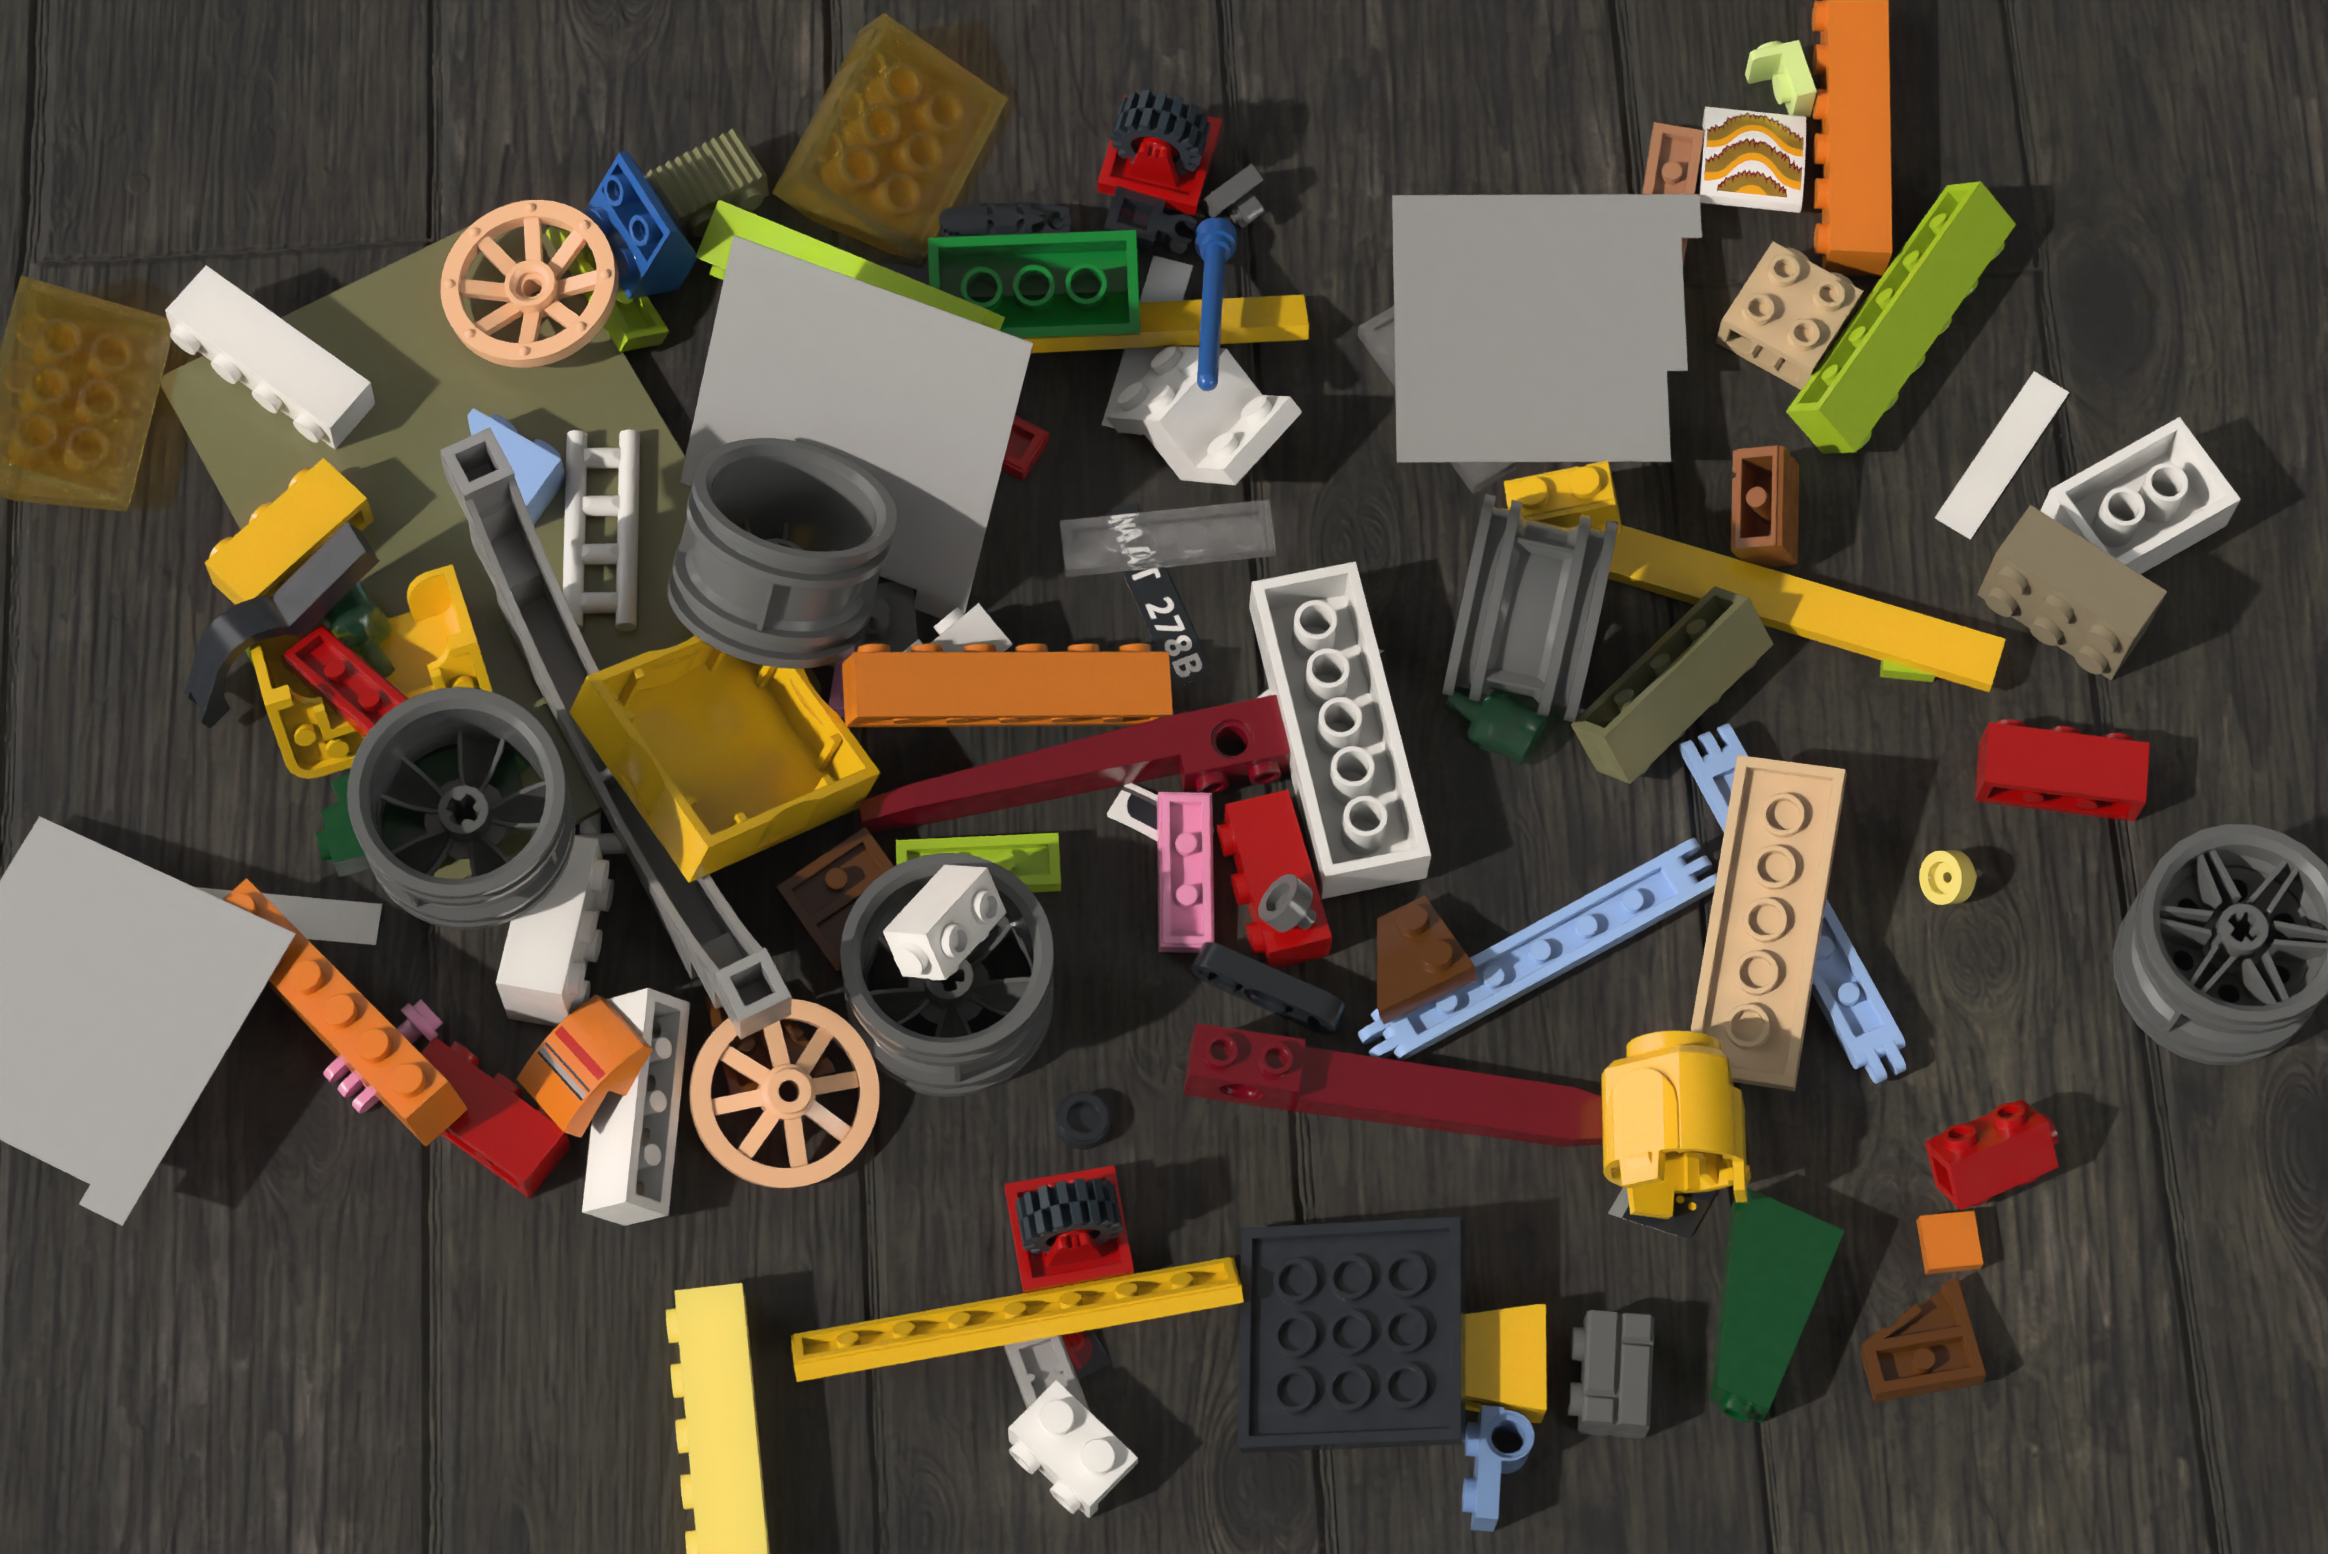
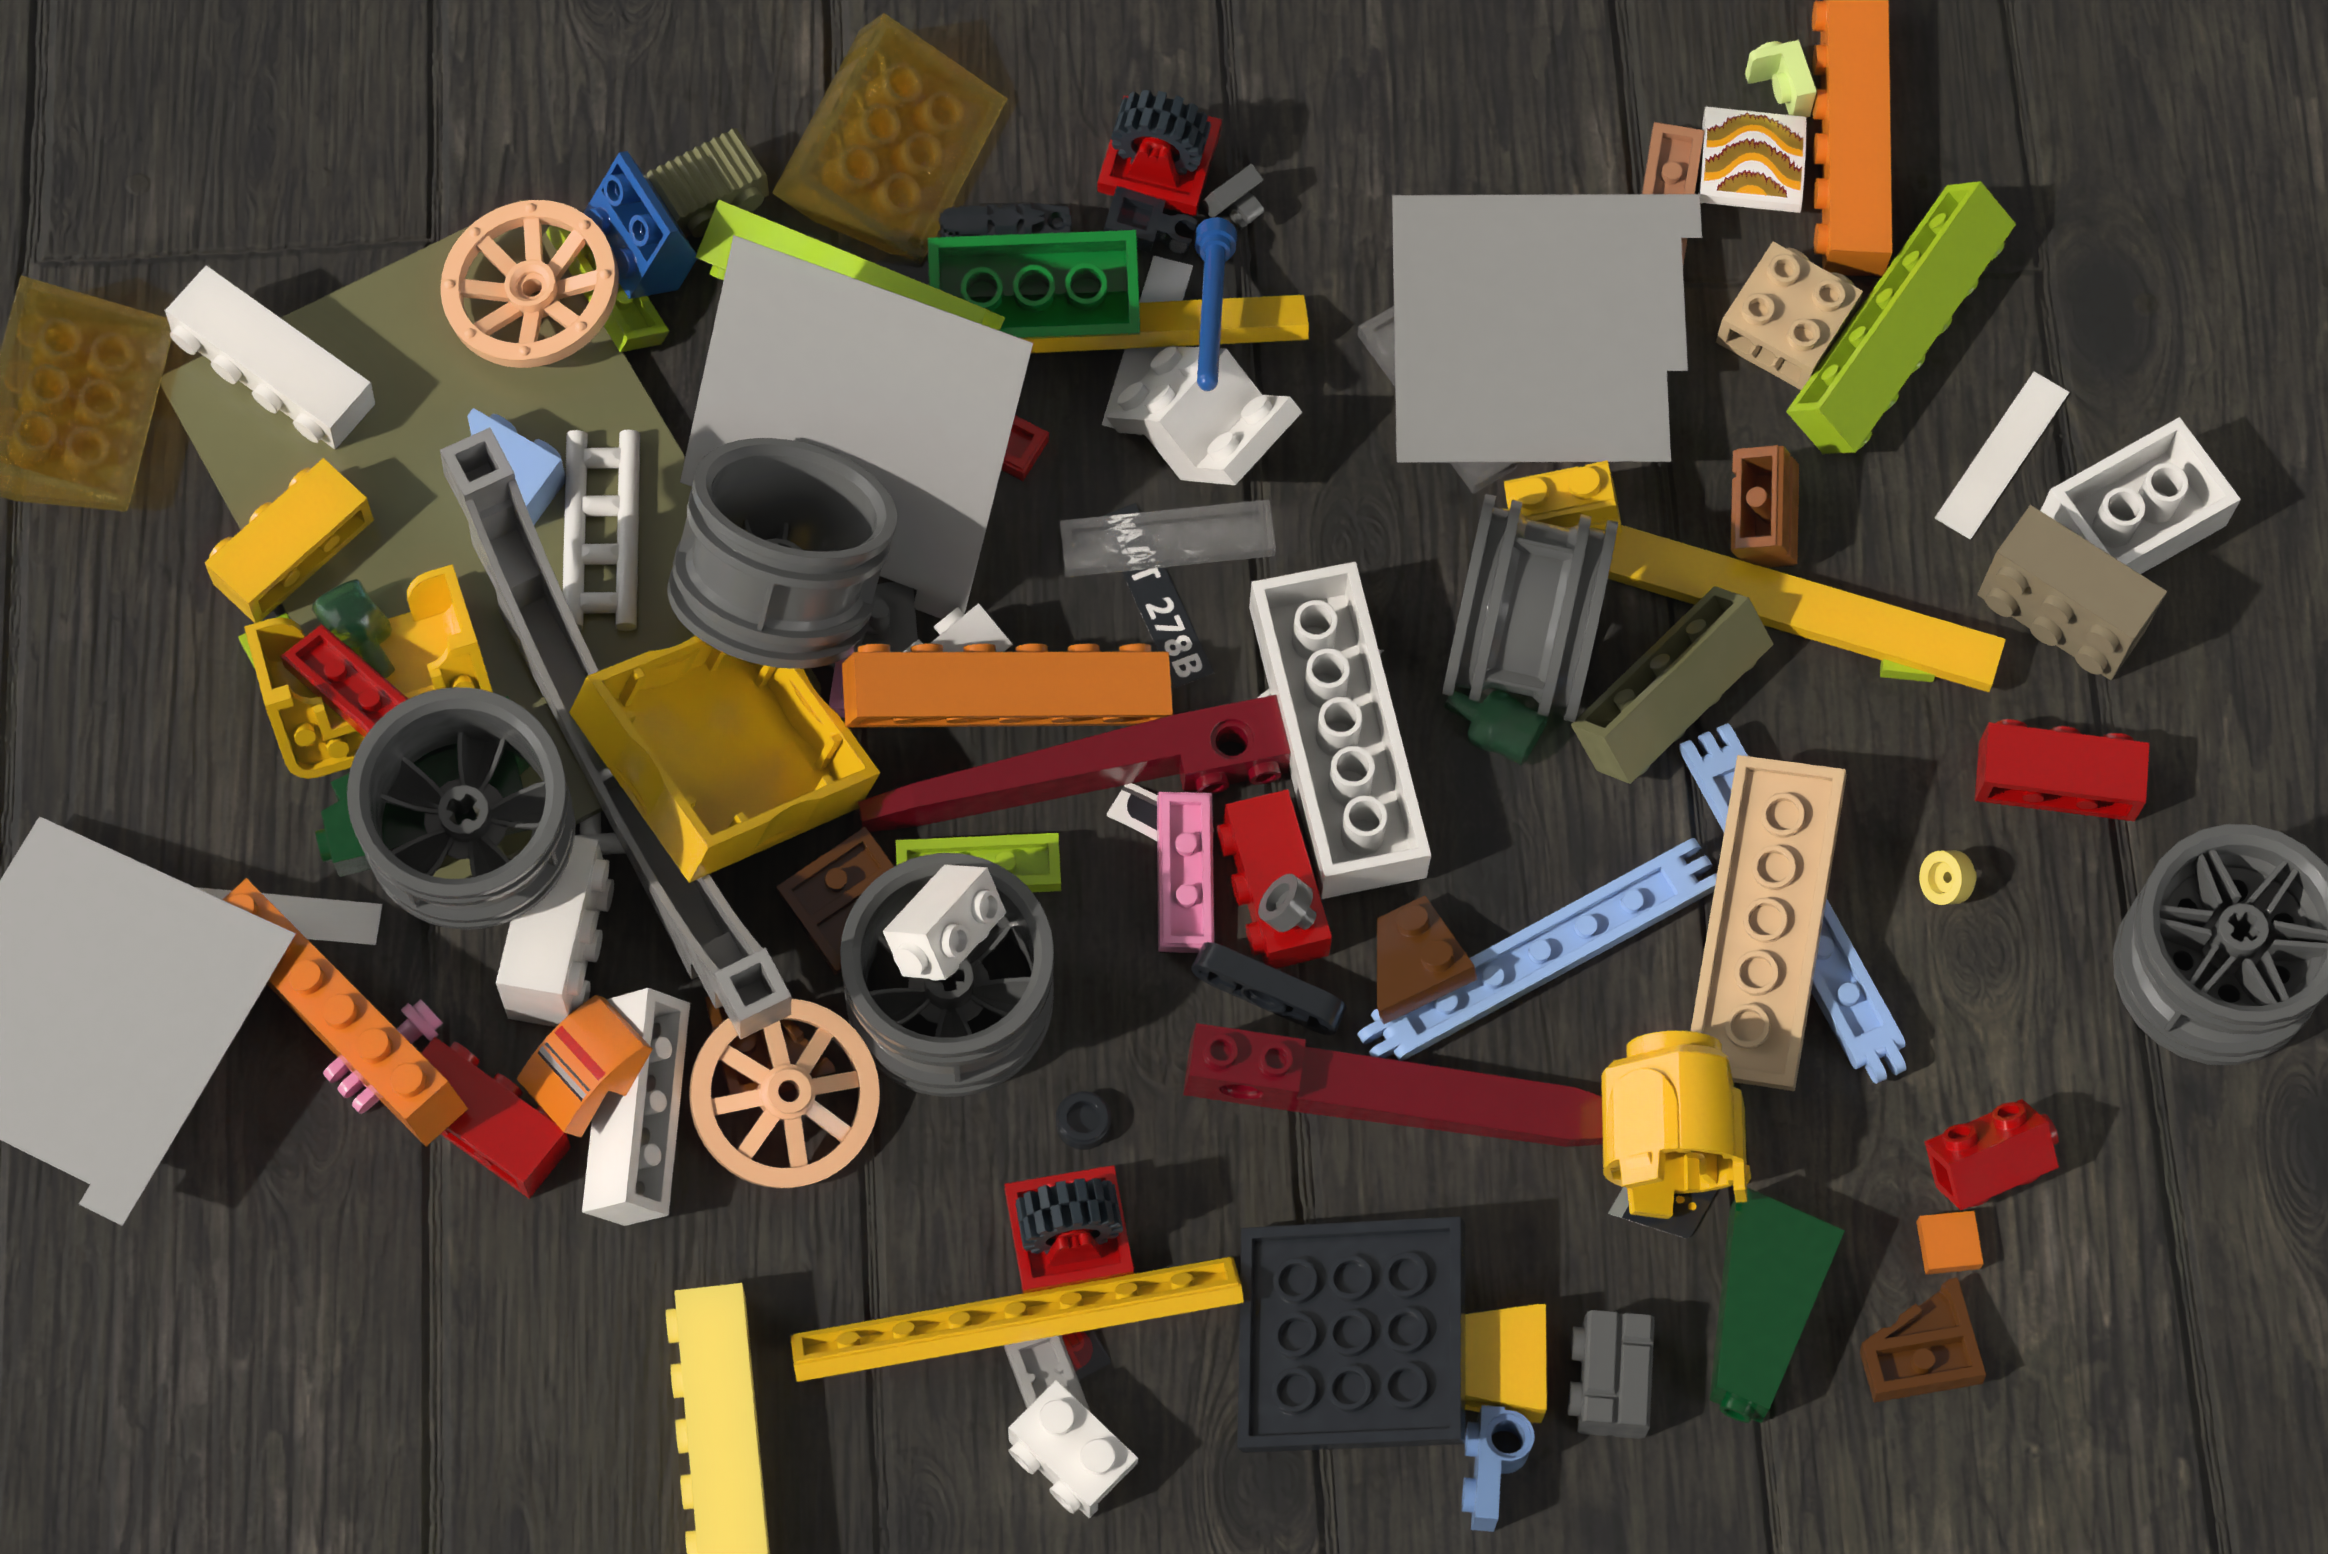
(289, 611): black piece -> none

